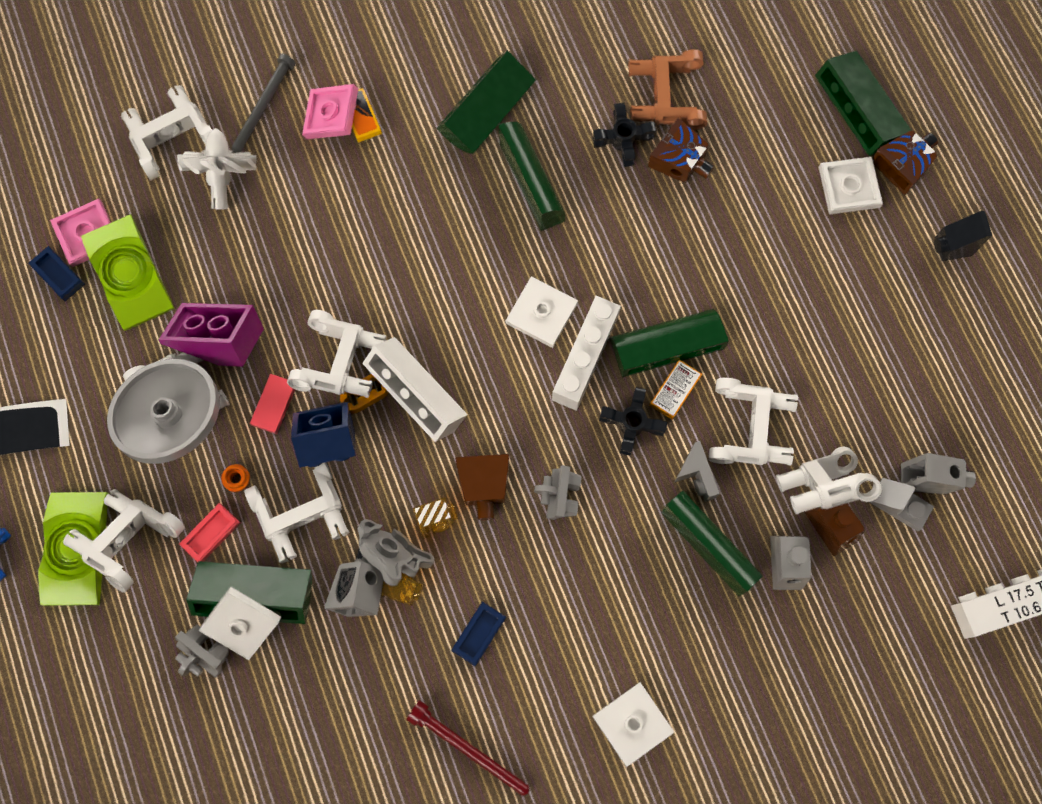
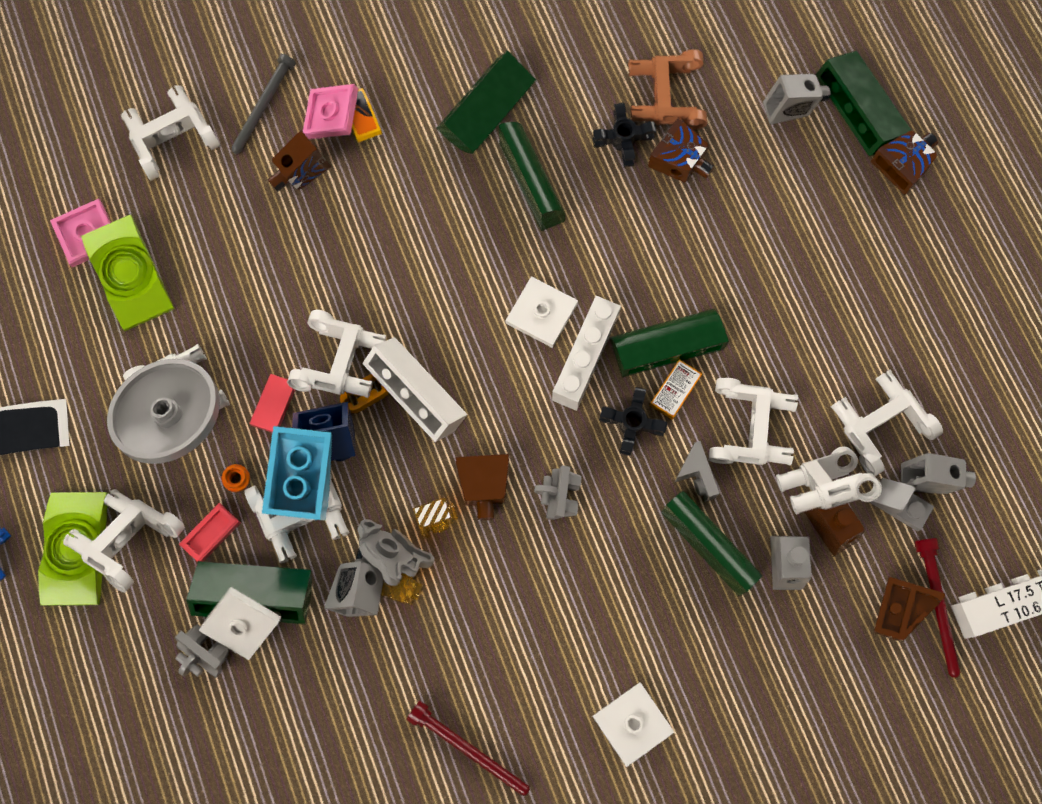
(56, 273): dark blue tile -> none
(214, 332): magenta slope -> none
(217, 163): white piece -> none
(298, 163): none -> reddish brown torso
(298, 473): none -> medium azure slope
(478, 634): dark blue tile -> none
(794, 97): none -> light grey torso
(850, 185): white plate -> none
(900, 401): none -> white connector
(904, 608): none -> reddish brown wing
(928, 550): none -> dark red piece
(963, 237): black slope -> none

